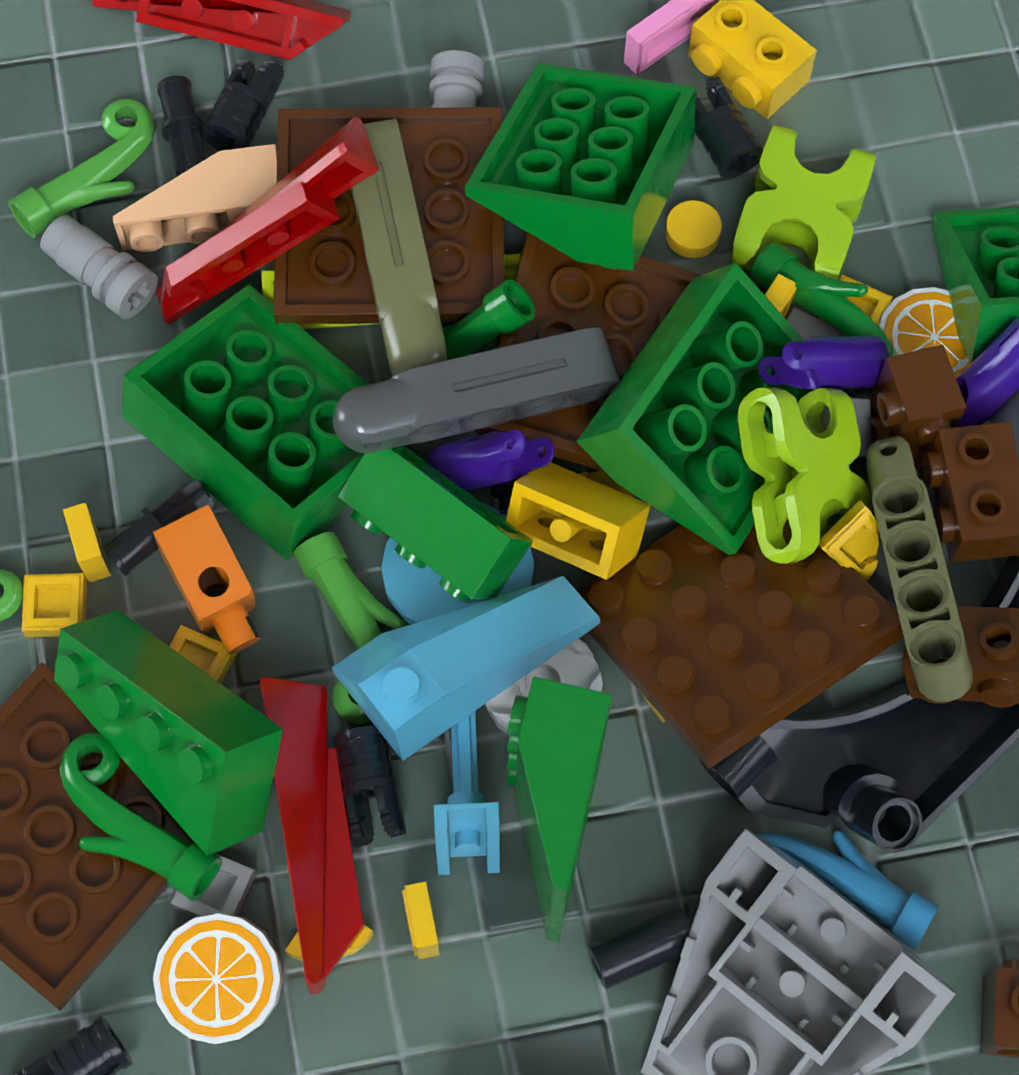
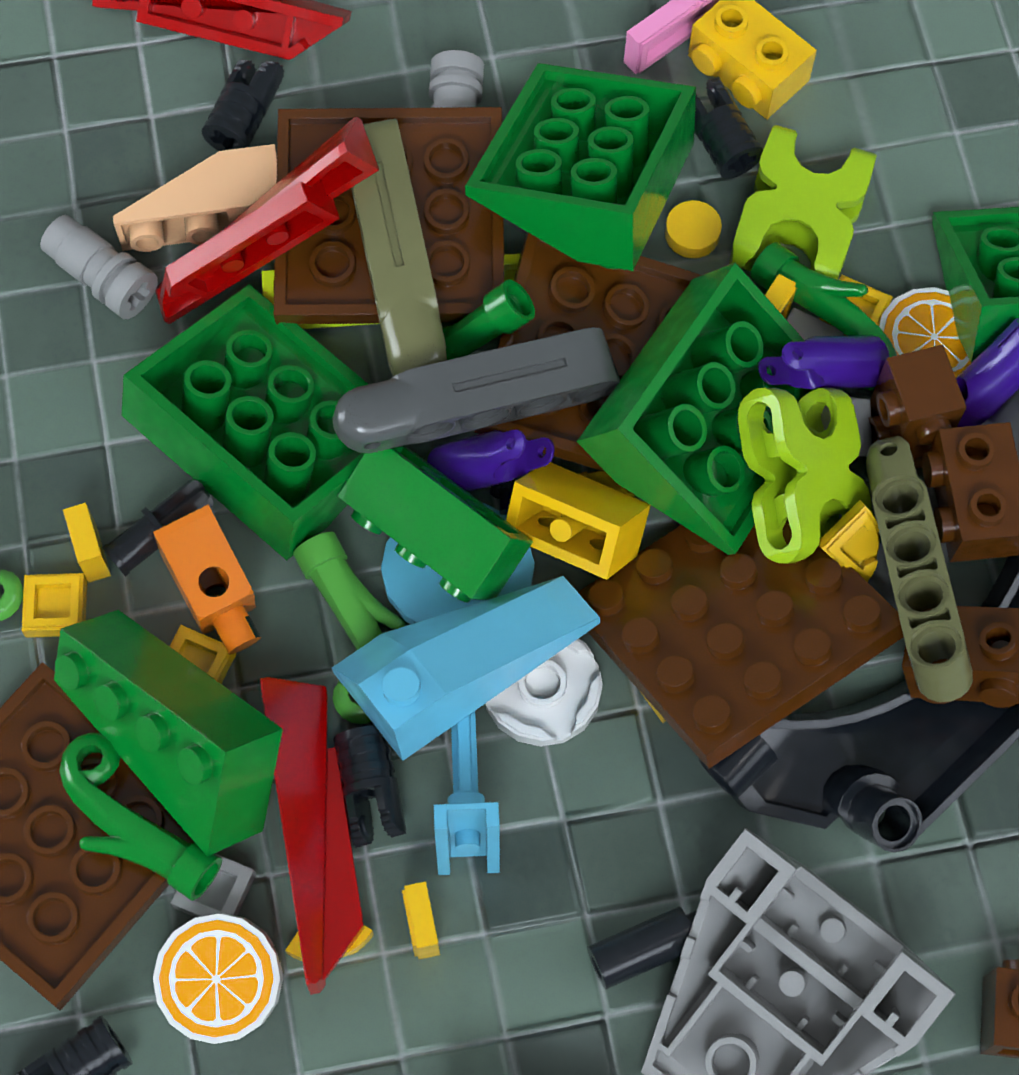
(91, 179): bright green plant -> none
(181, 123): black axle -> none
(555, 767): green slope -> none
(862, 884): dark azure plant -> none

